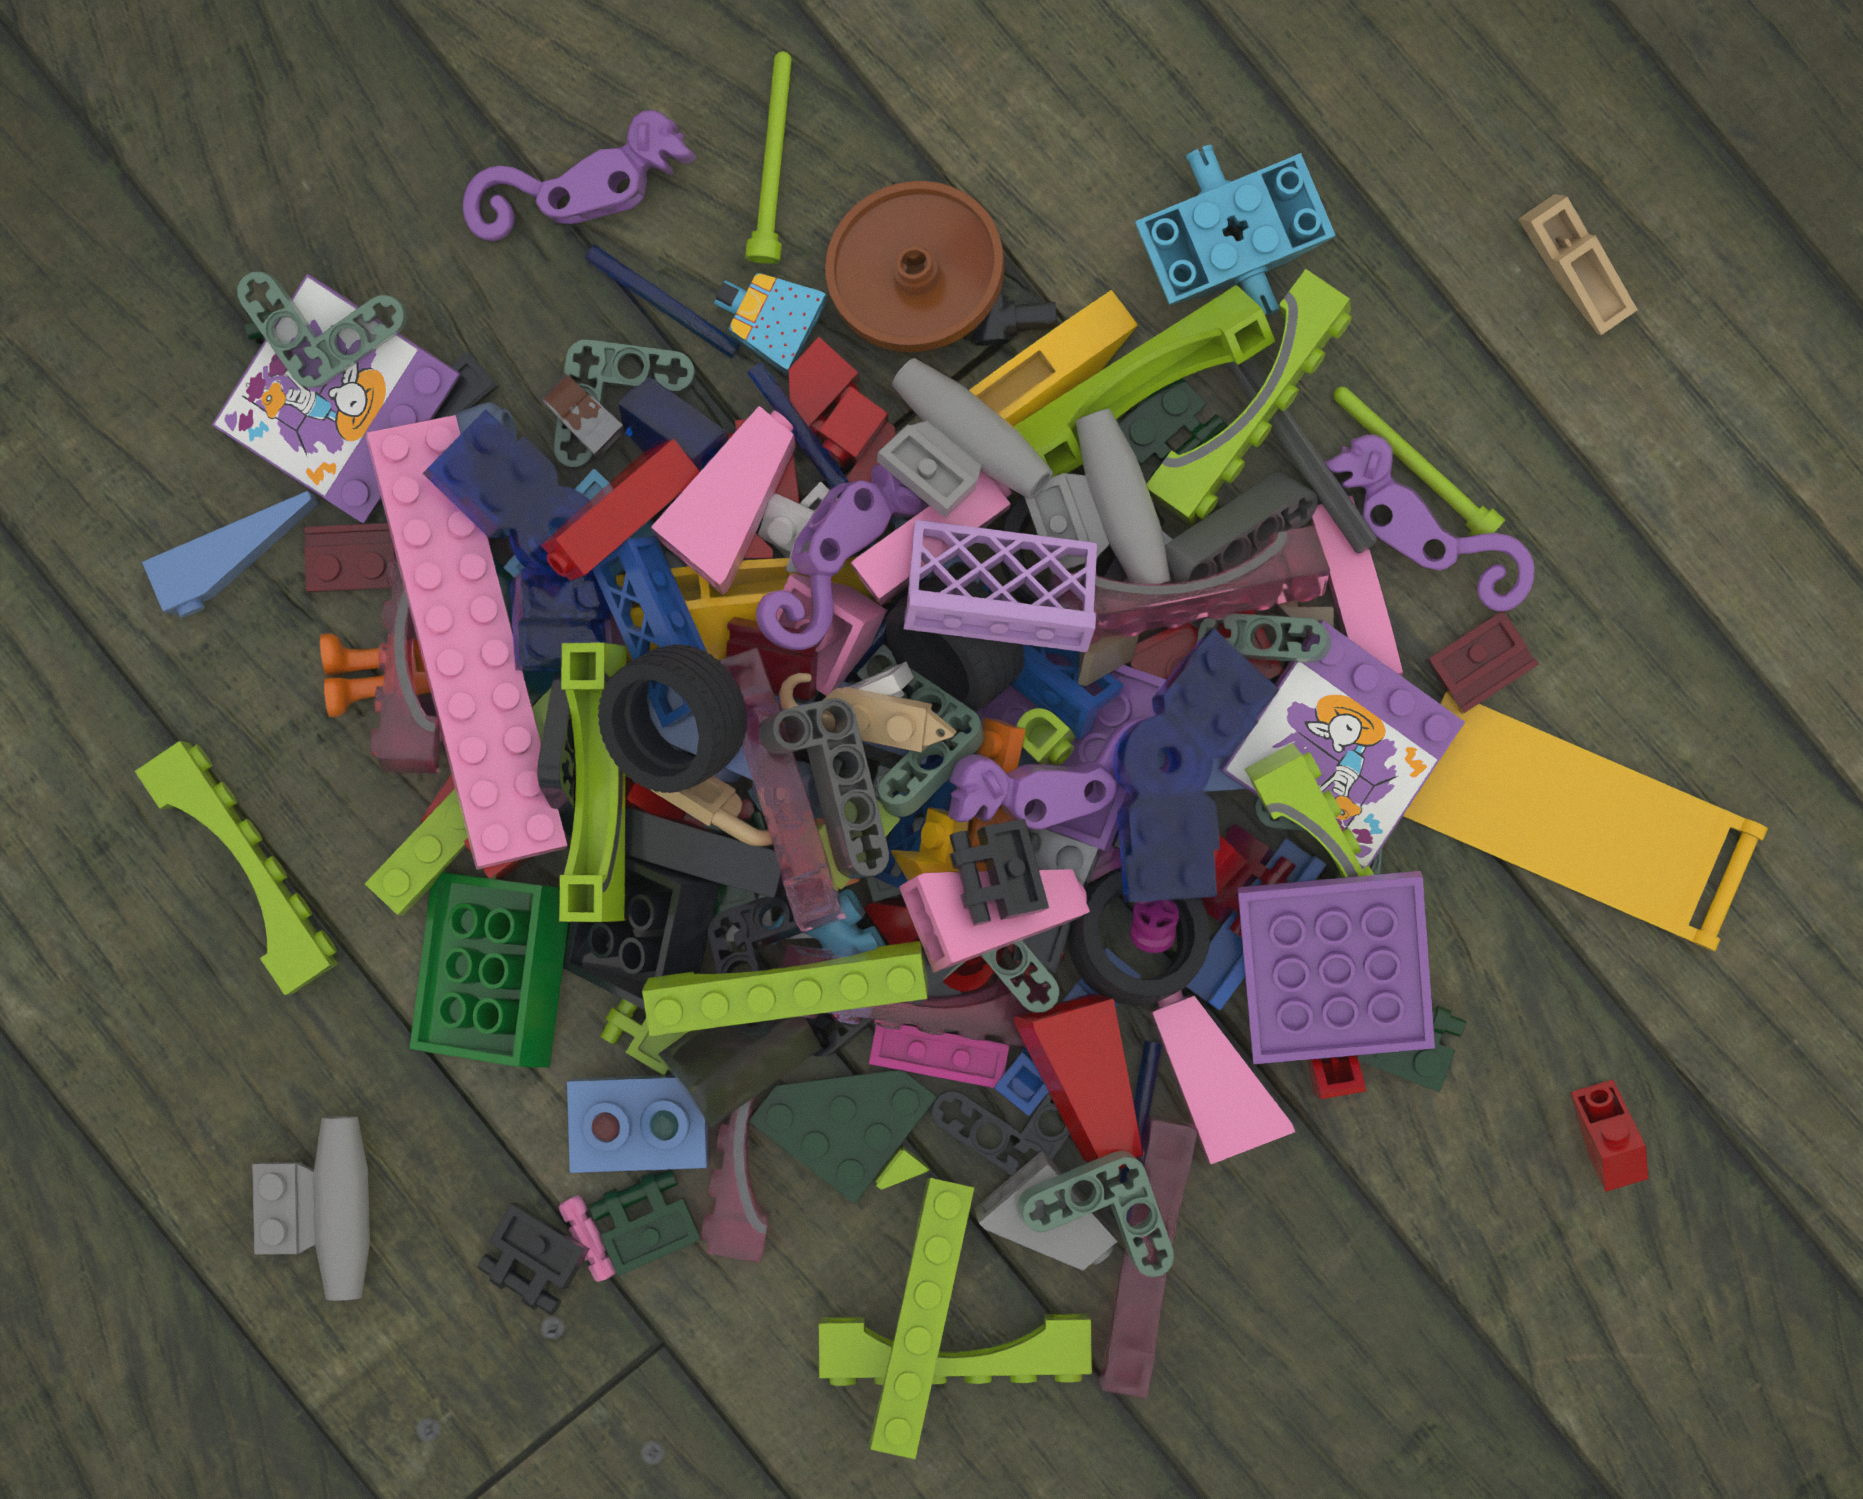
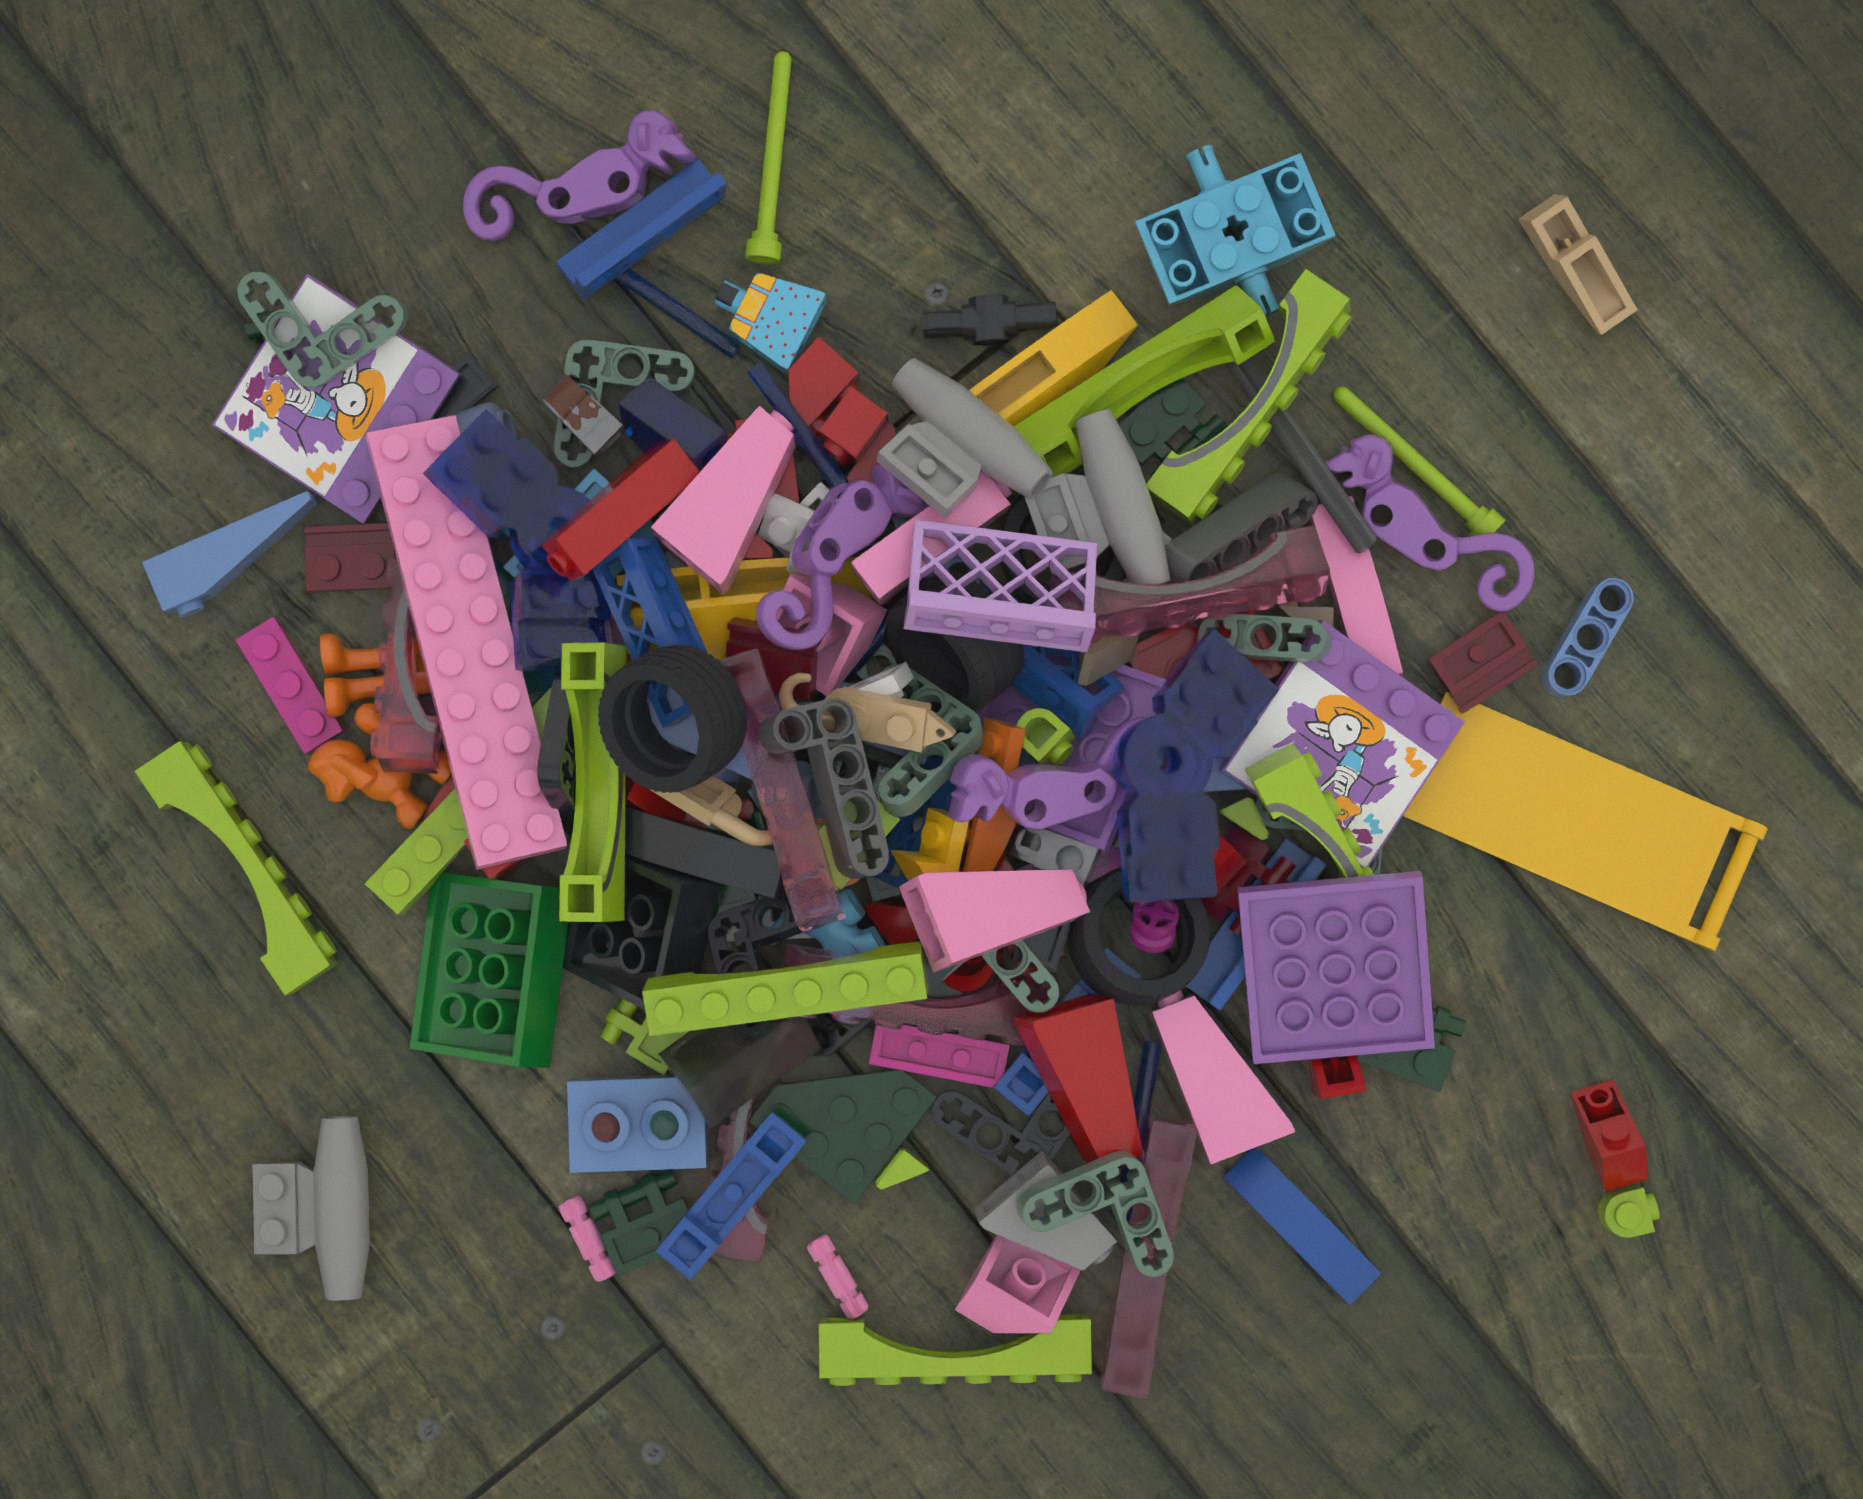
(289, 685): none -> dark pink plate
(344, 767): none -> orange animal
(538, 1246): black plate -> none
(641, 229): none -> blue fence
(731, 1195): none -> blue slope
(837, 1276): none -> bright pink axle
(915, 266): dark orange dish -> none
(921, 1318): lime arch -> none
(1010, 867): black plate -> none
(1017, 1289): none -> bright pink slope
(1246, 816): none -> lime slope
(1302, 1225): none -> blue slope
(1605, 626): none -> medium blue beam
(1628, 1211): none -> lime plate

